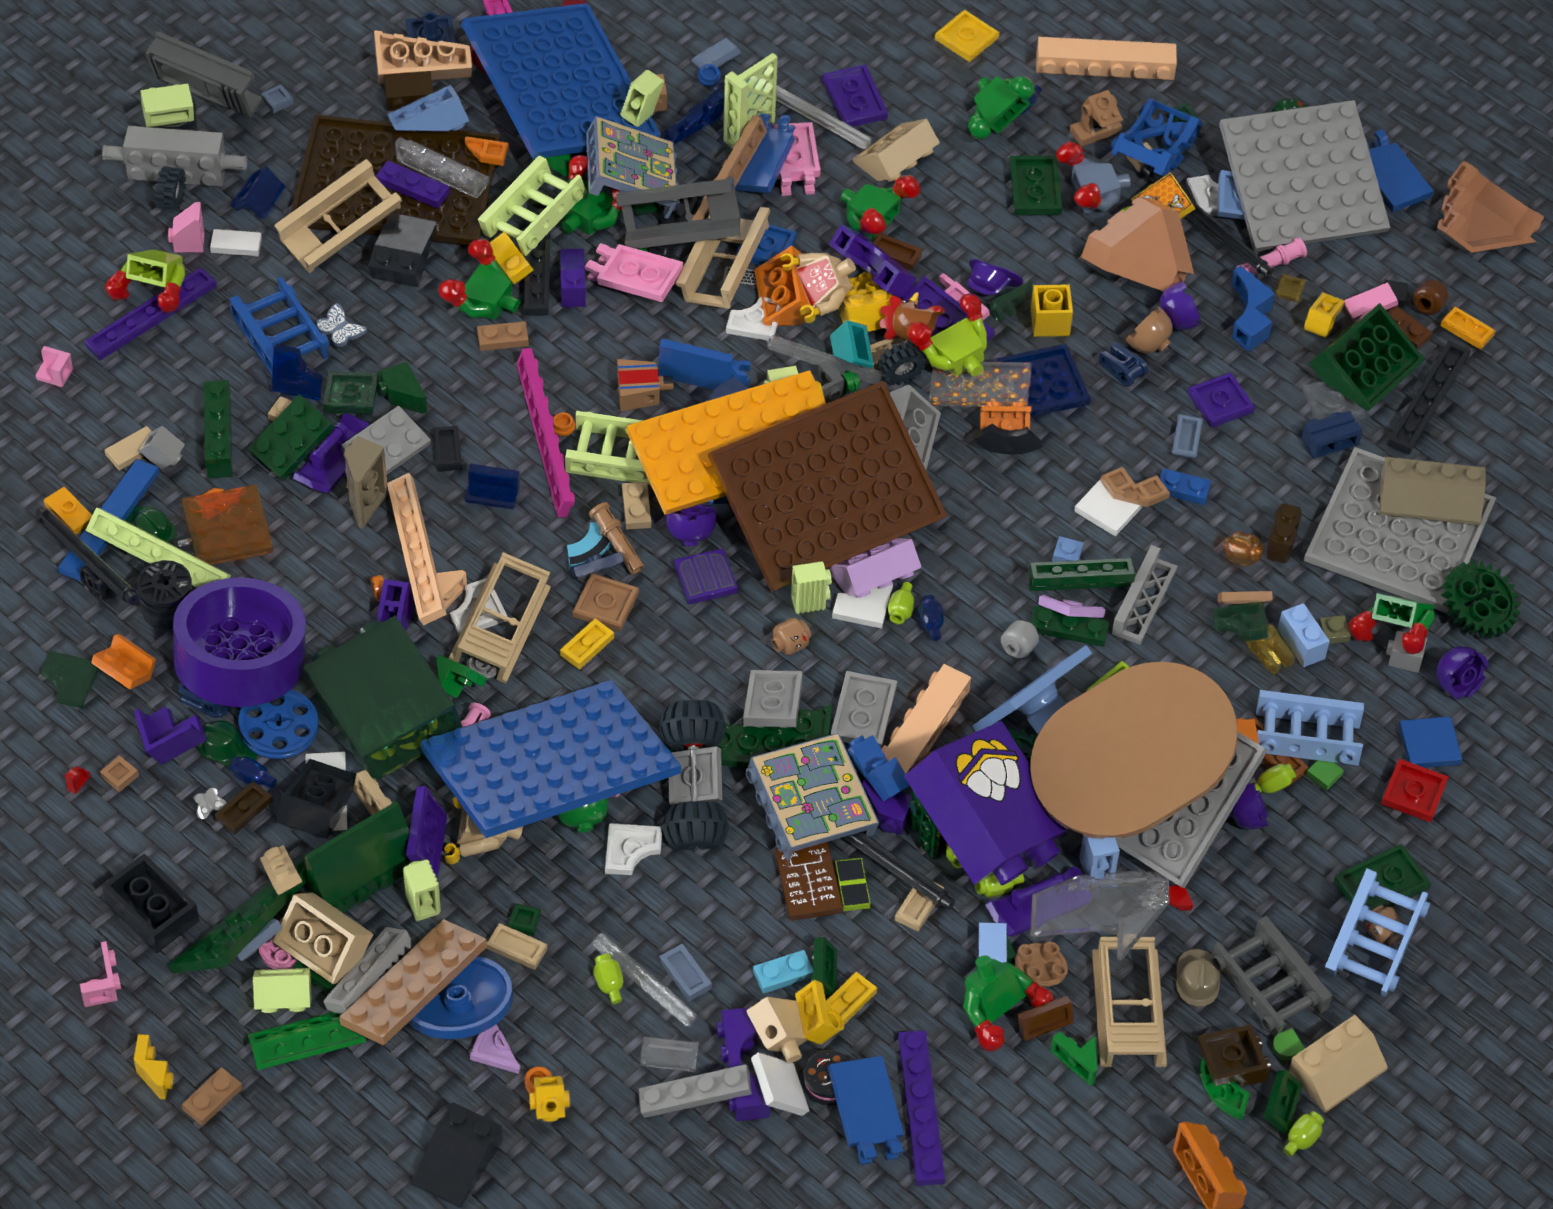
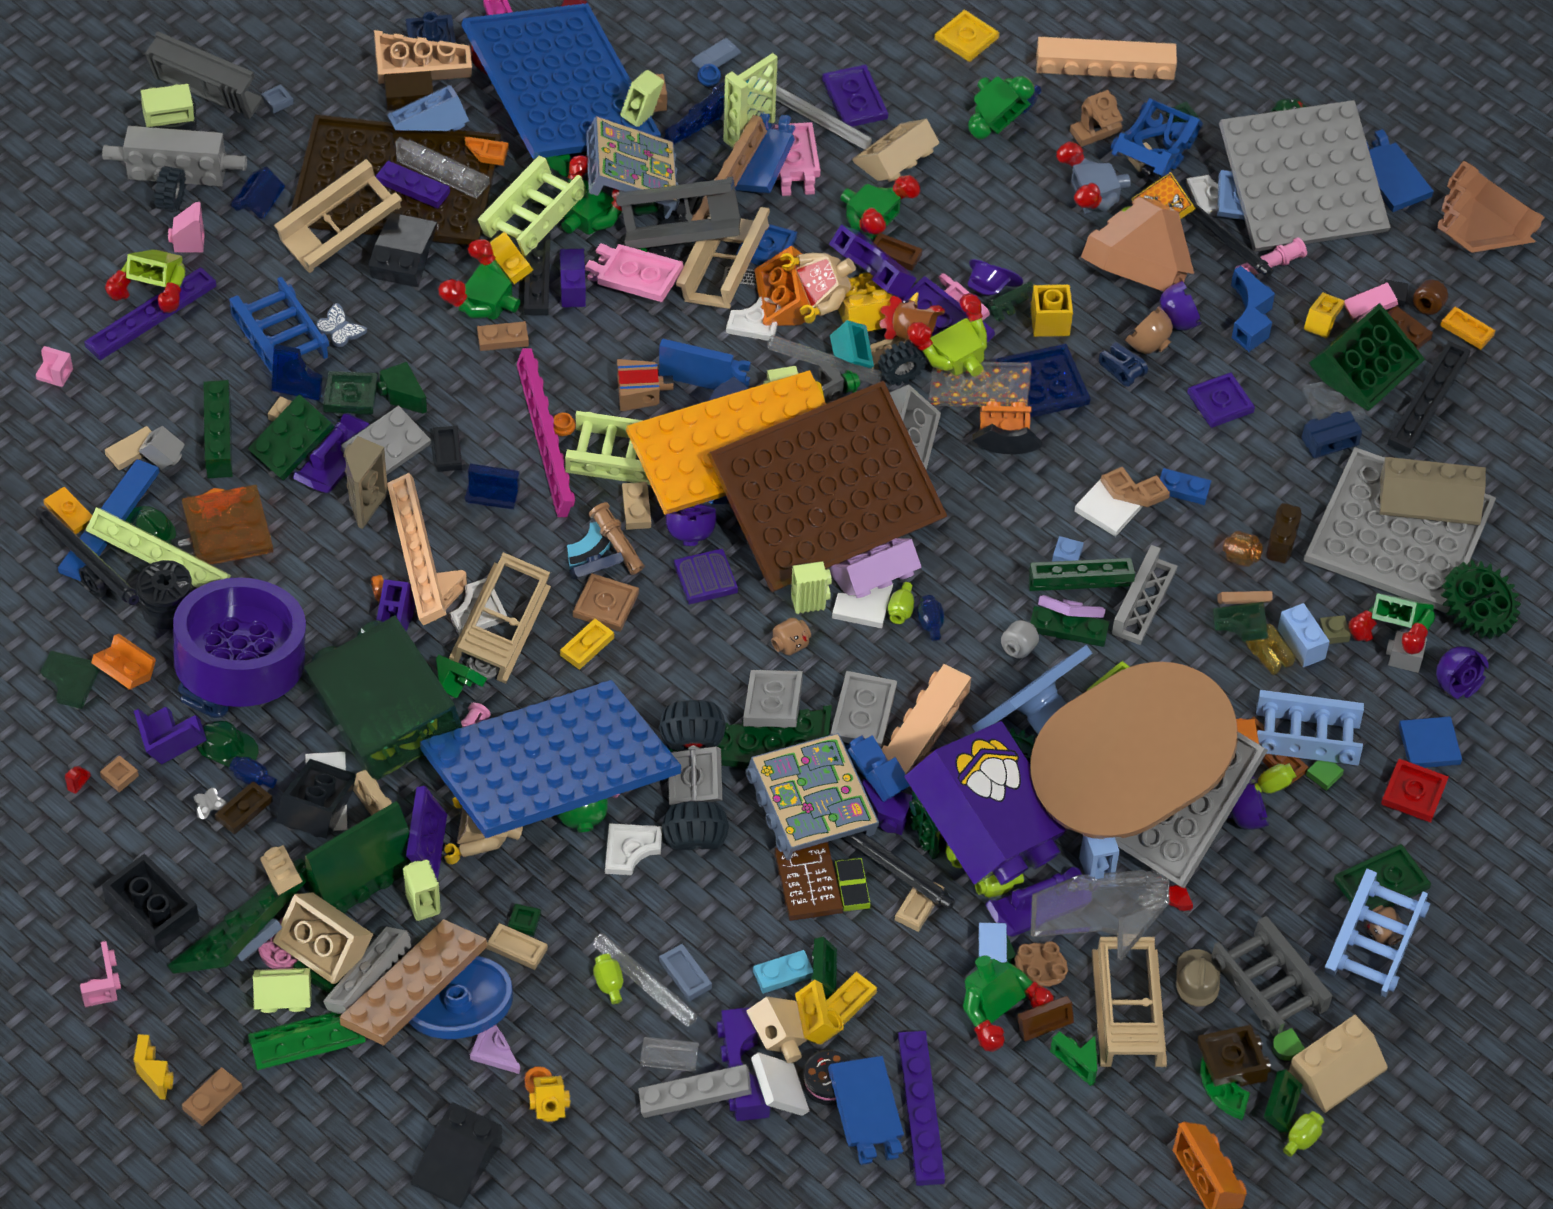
(236, 242): white tile -> none
(286, 732): blue wedge -> none
(1035, 185): dark green plate -> none
(1187, 436): sand blue tile -> none
(1290, 288): clear yellow tile -> none

